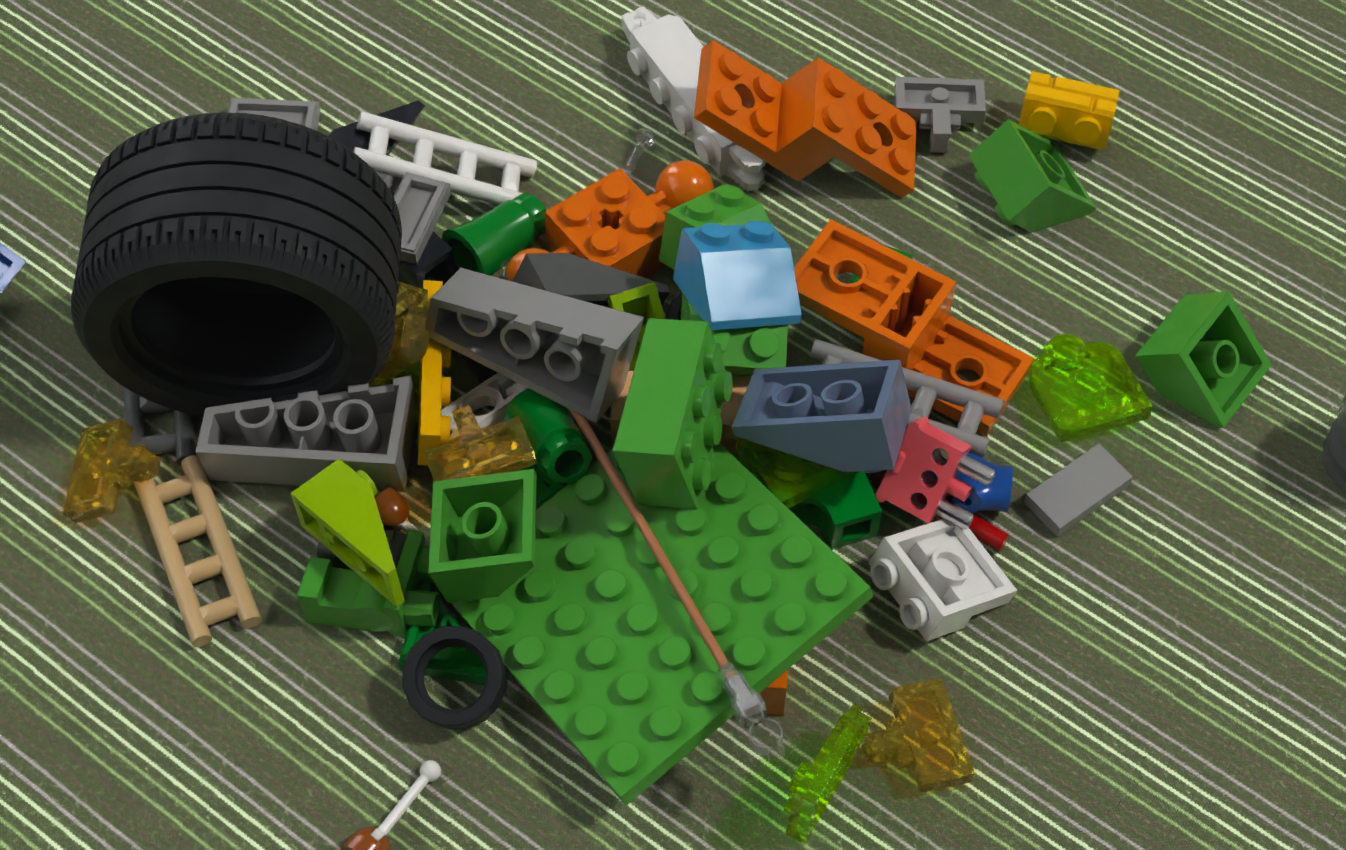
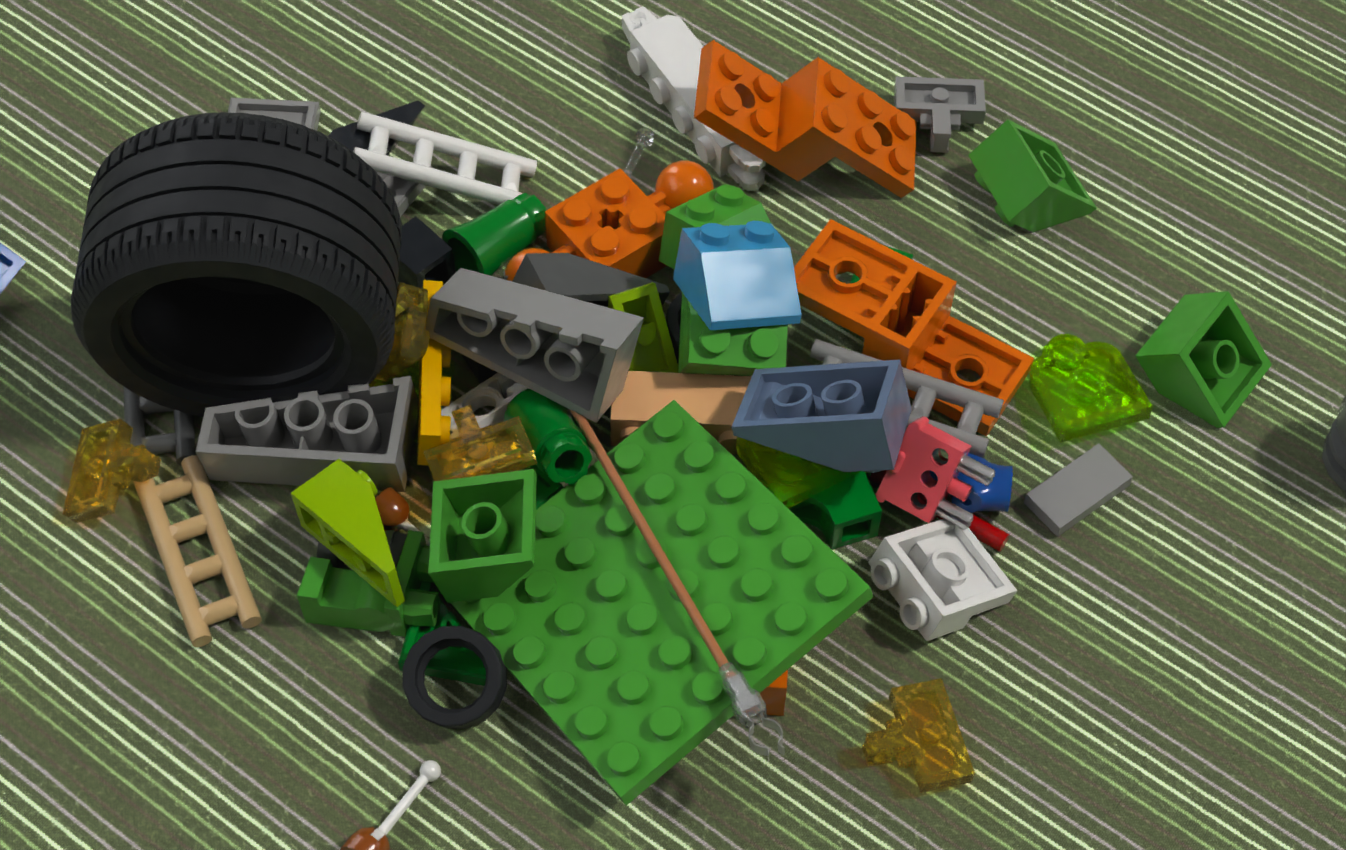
(419, 206): light grey tile -> none
(673, 413): bright green brick -> none
(817, 782): clear neon green plate -> none
(1069, 110): yellow brick -> none

